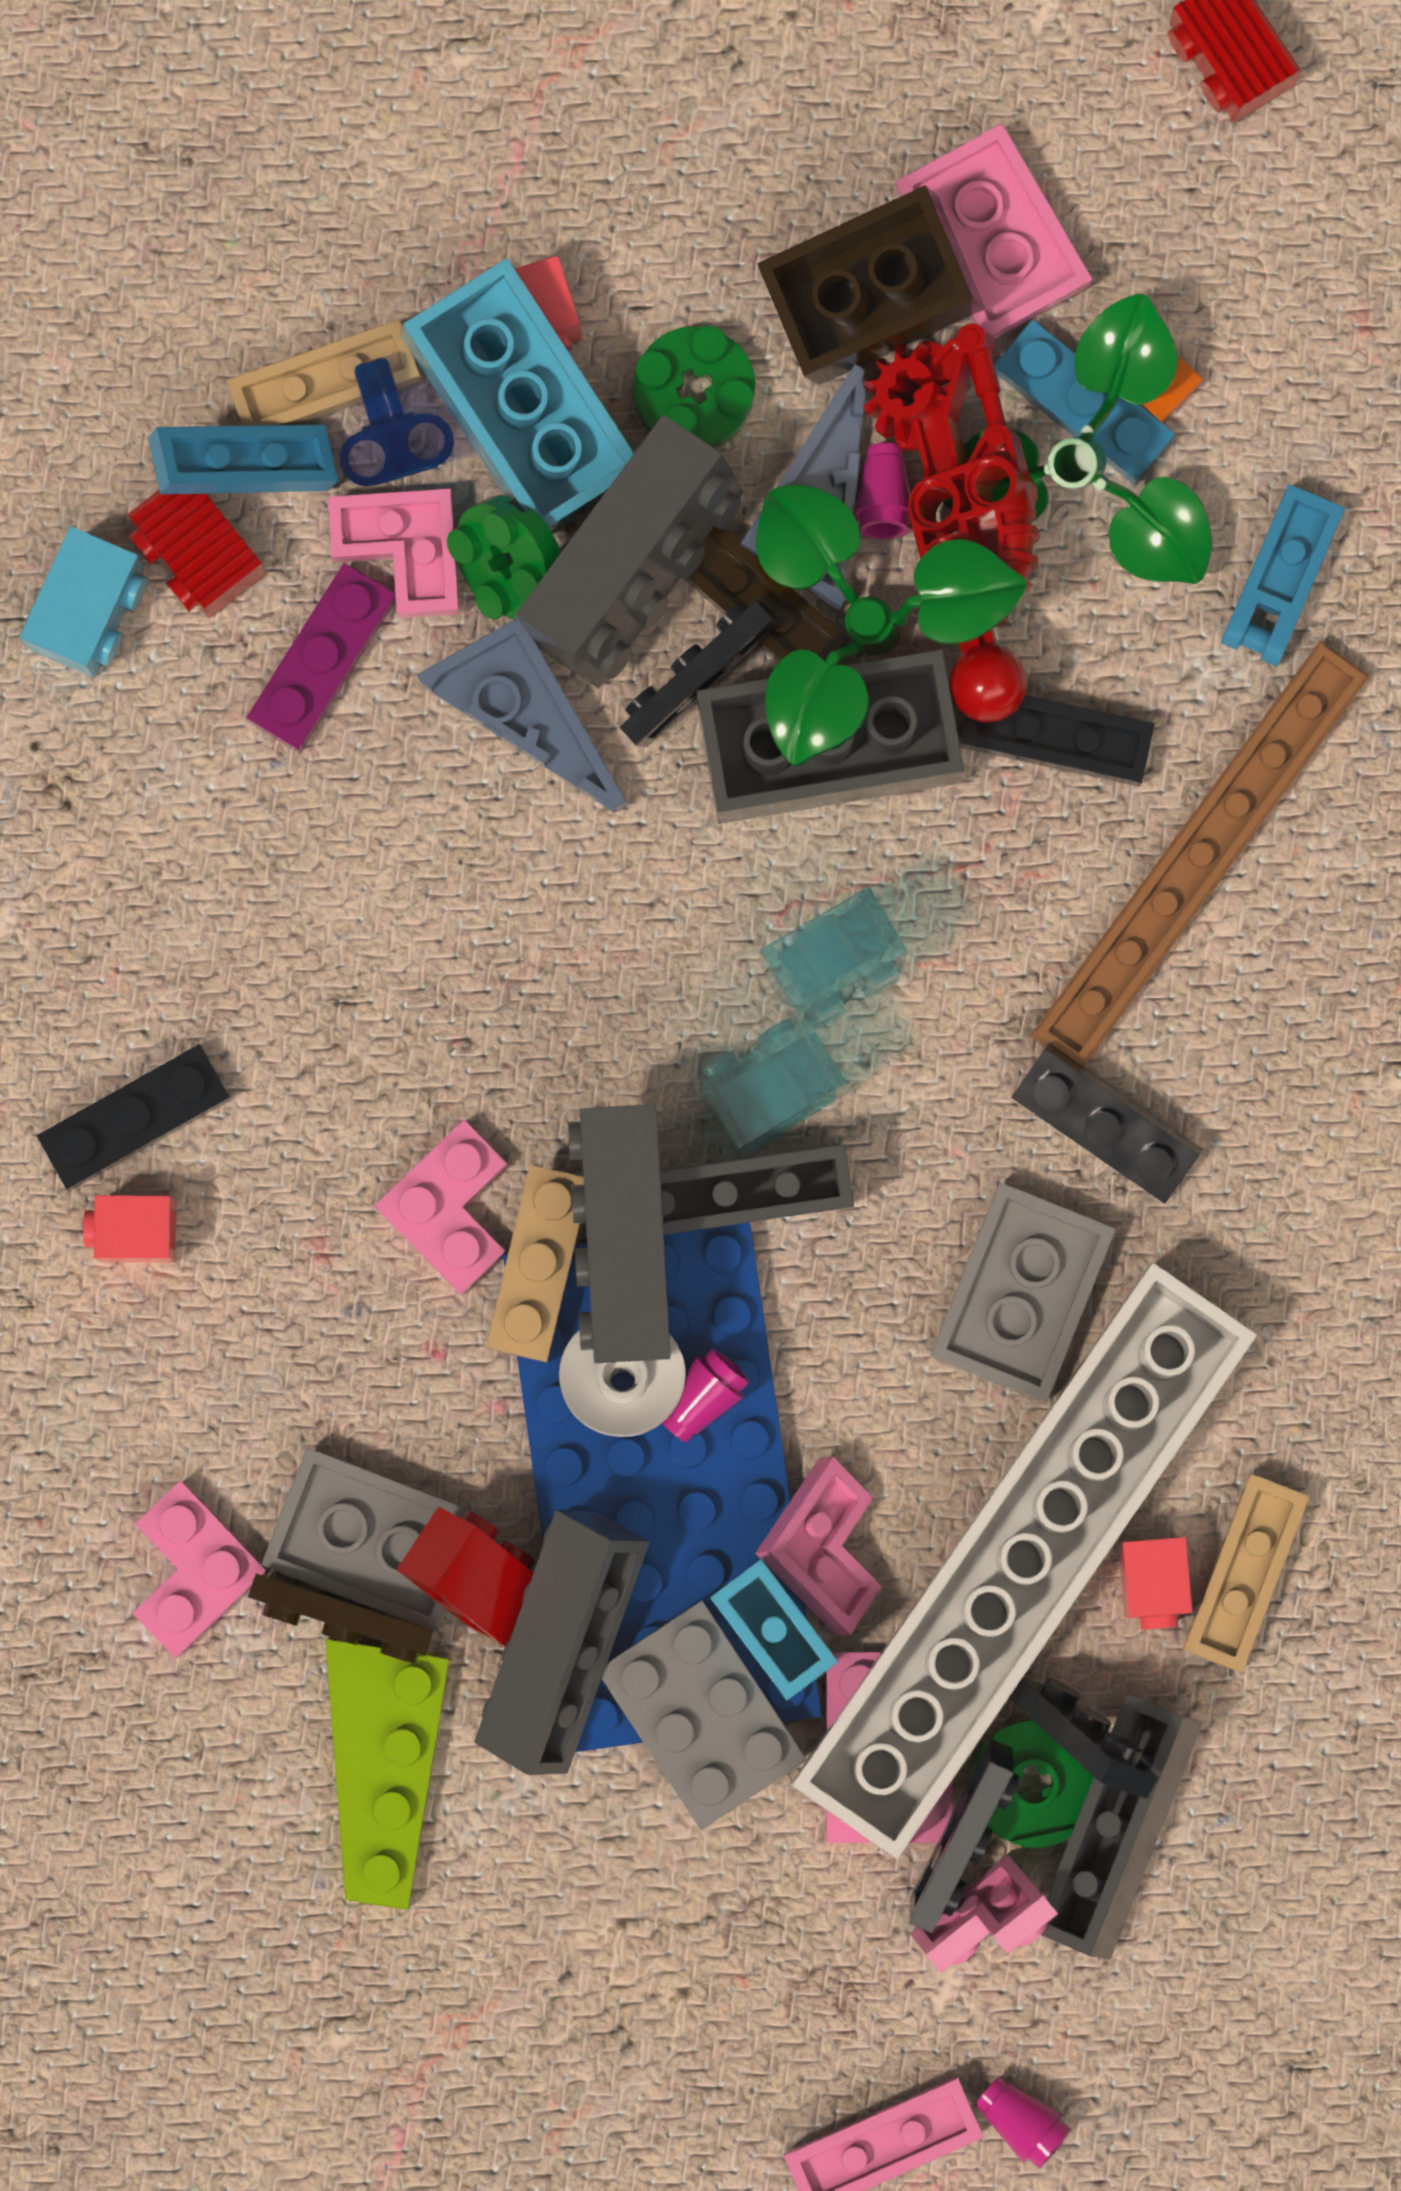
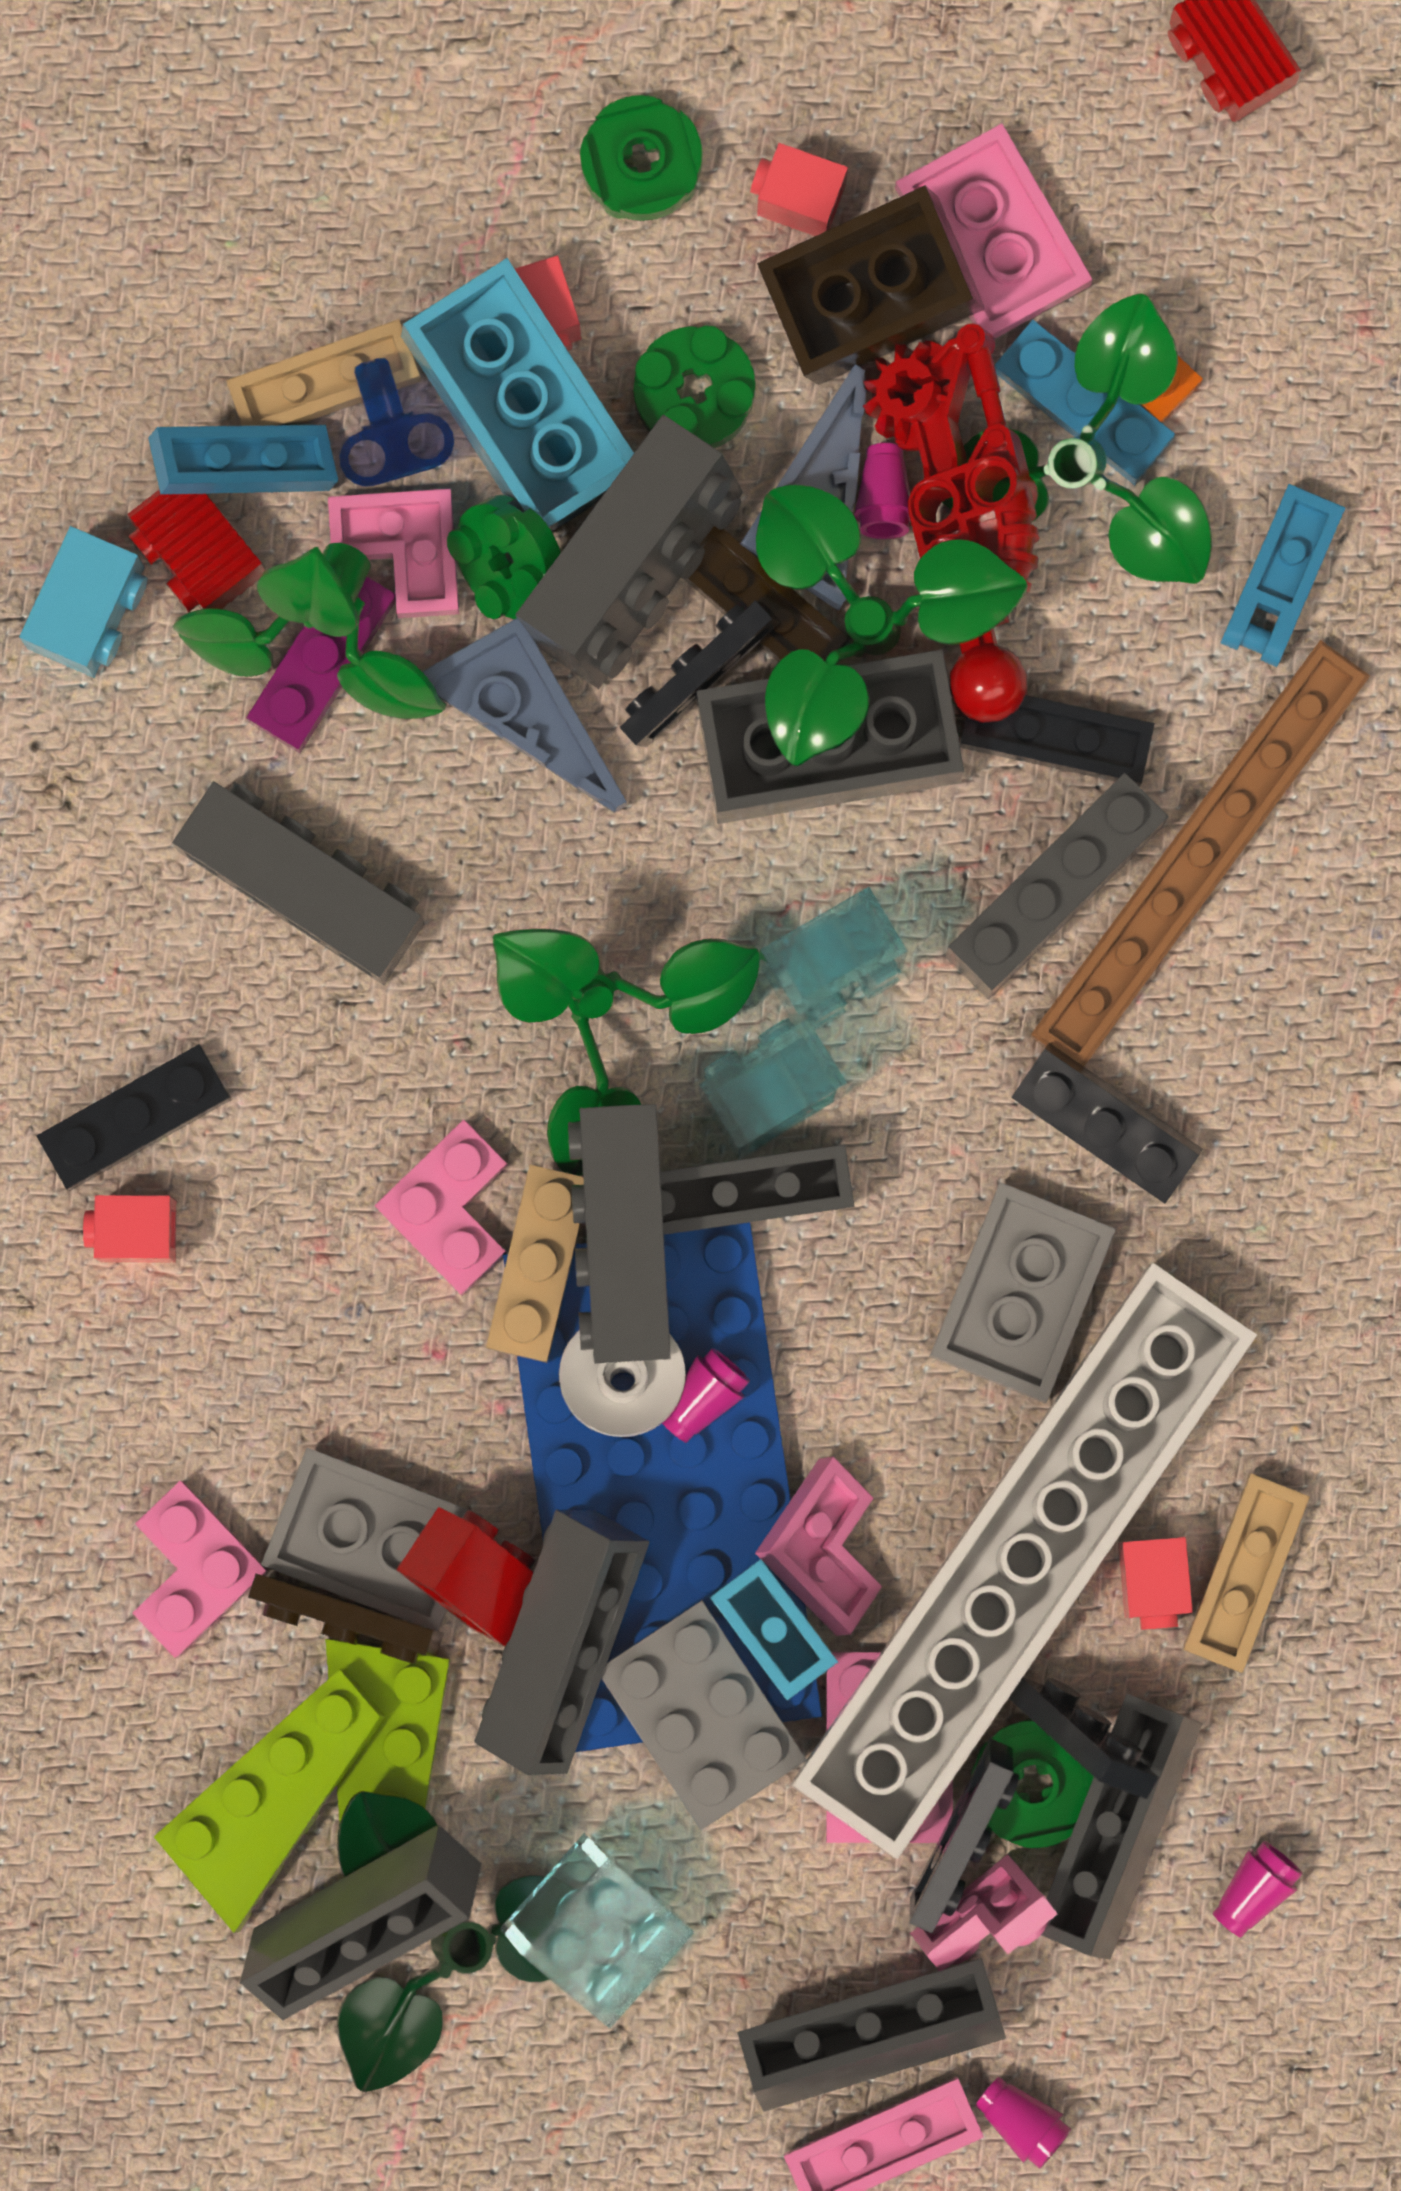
(256, 1812): none -> lime wing
(300, 882): none -> dark grey brick
(324, 595): none -> green plant
(361, 1922): none -> dark grey brick
(379, 2023): none -> dark green plant
(557, 969): none -> green plant
(596, 1931): none -> clear light blue brick
(624, 189): none -> green plate
(799, 189): none -> coral brick
(871, 2035): none -> dark grey brick
(1056, 886): none -> dark grey brick
(1257, 1888): none -> dark pink cone

